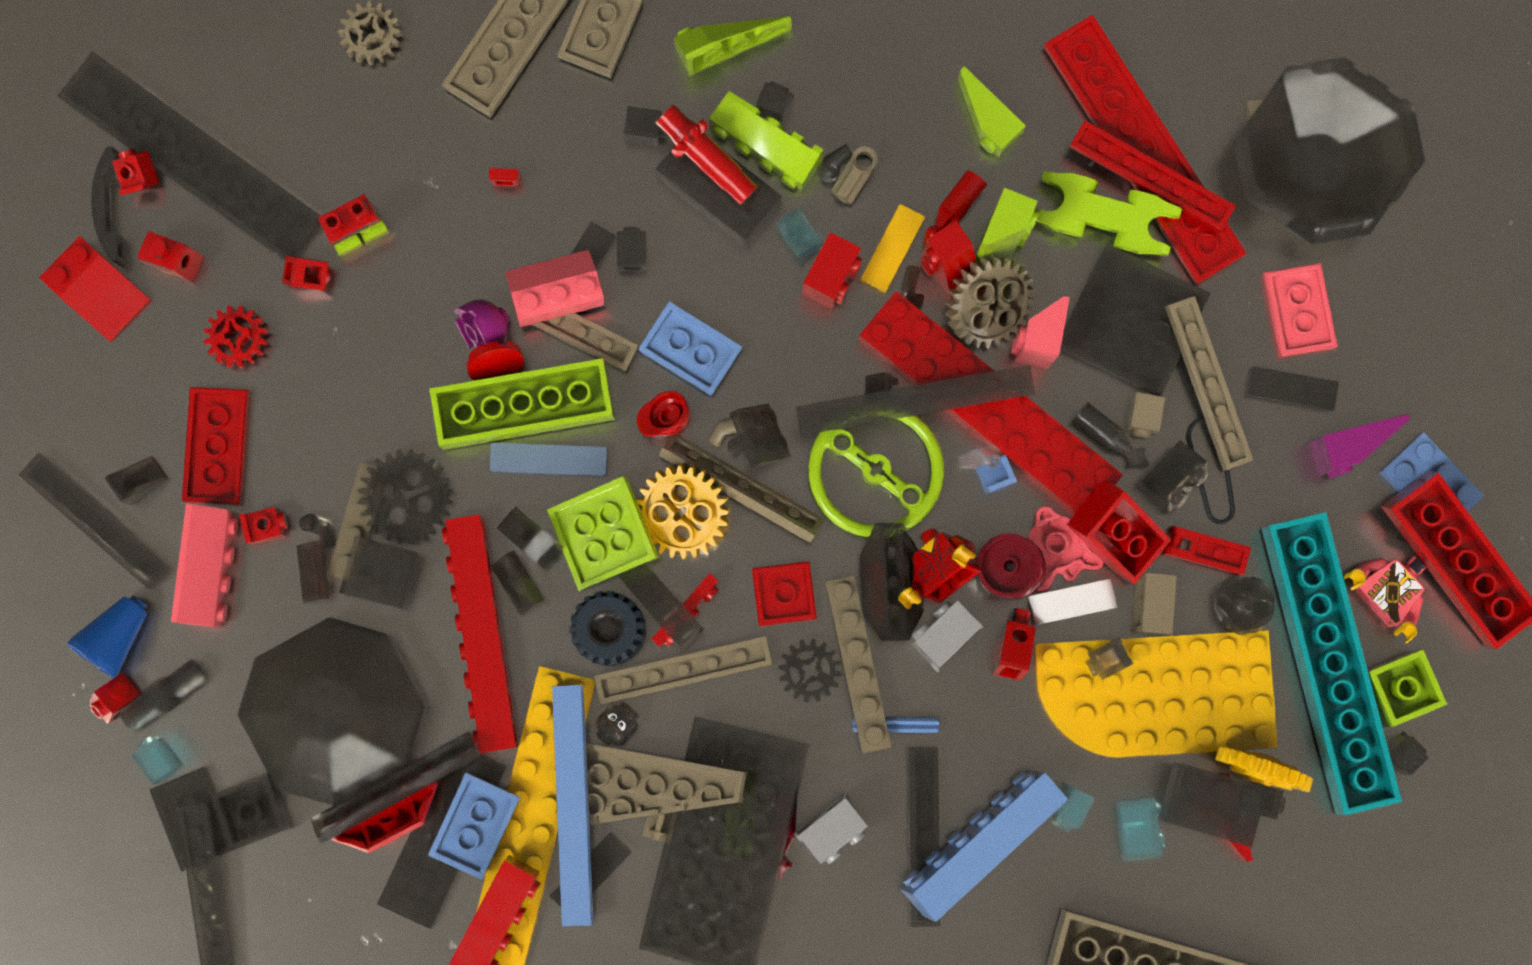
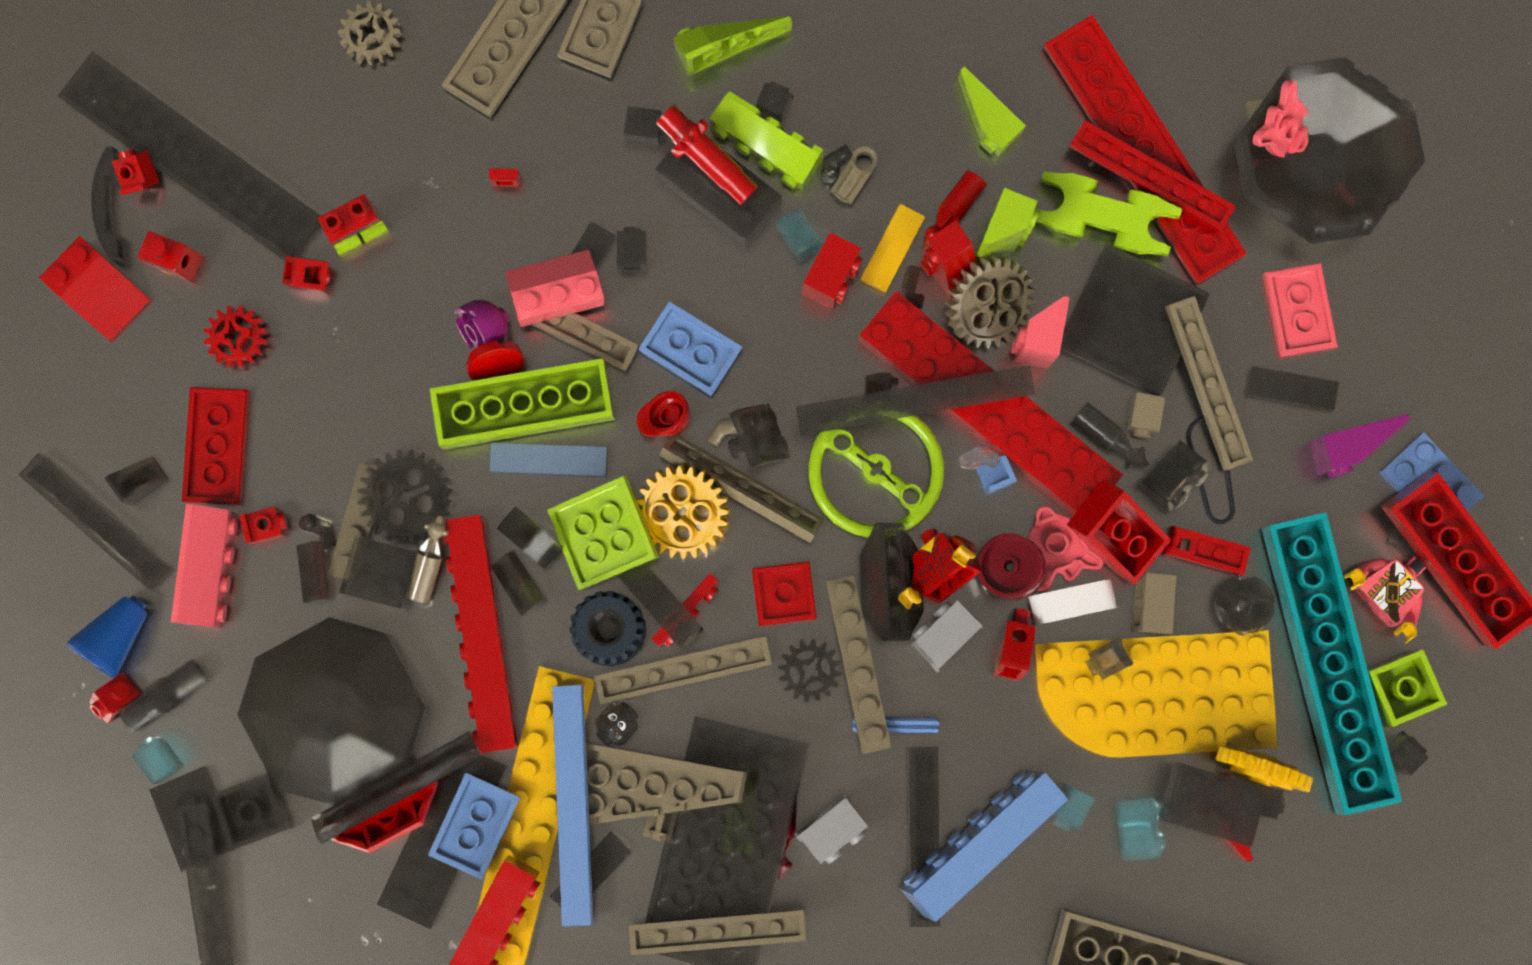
(427, 564): none -> dark tan wheel
(718, 932): none -> dark tan plate
(1283, 124): none -> coral tile

